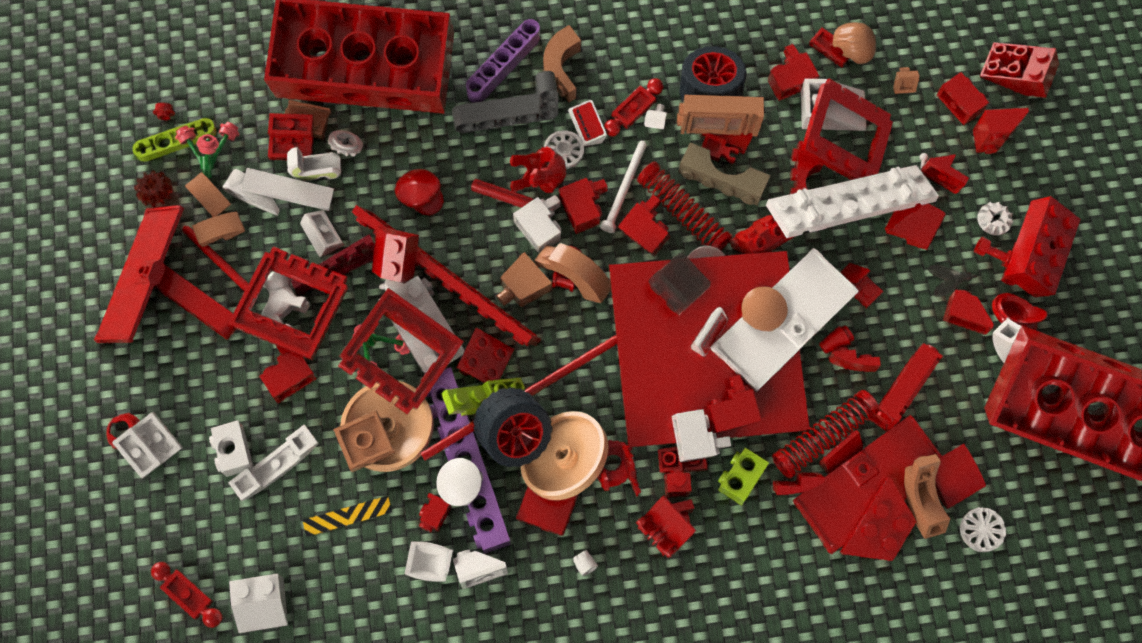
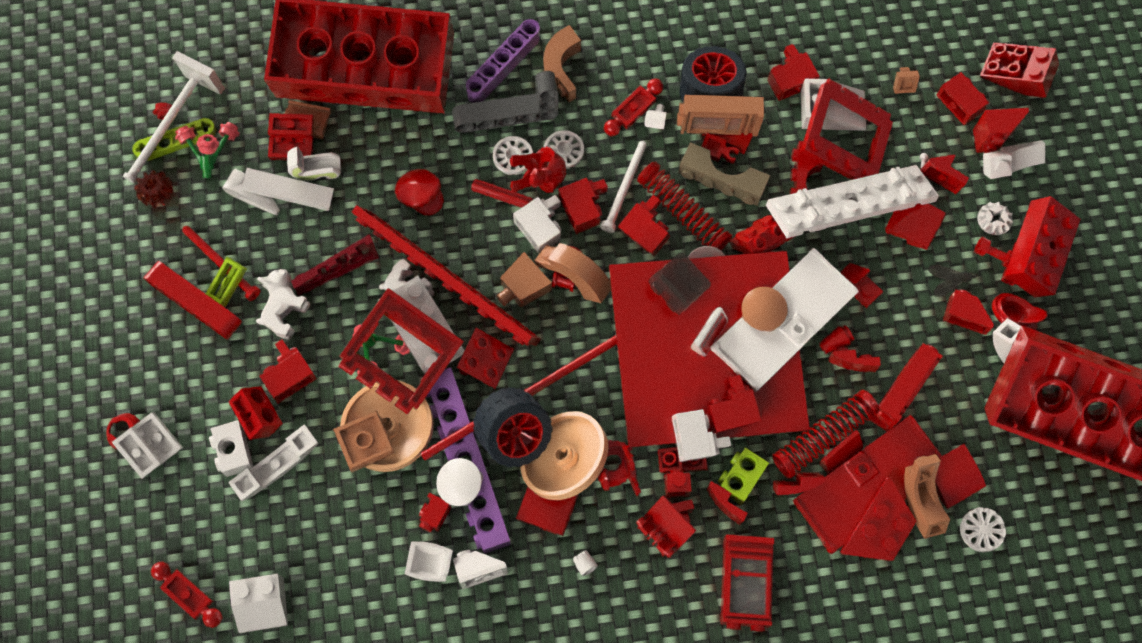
(139, 275): red door -> none
(198, 74): none -> white tile
(208, 195): nougat slope -> none
(218, 227): nougat slope -> none
(229, 283): none -> lime tile
(255, 412): none -> red brick
(277, 332): red hinge -> none
(321, 232): white slope -> none
(338, 138): white gear -> none
(347, 516): sticker -> none
(395, 254): red slope -> none
(468, 399): lime slope -> none
(508, 152): none -> white wheel
(588, 123): slope -> none
(720, 497): none -> red slope
(747, 582): none -> red door
(824, 44): red tile -> none
(856, 41): nougat piece -> none
(1013, 158): none -> white slope

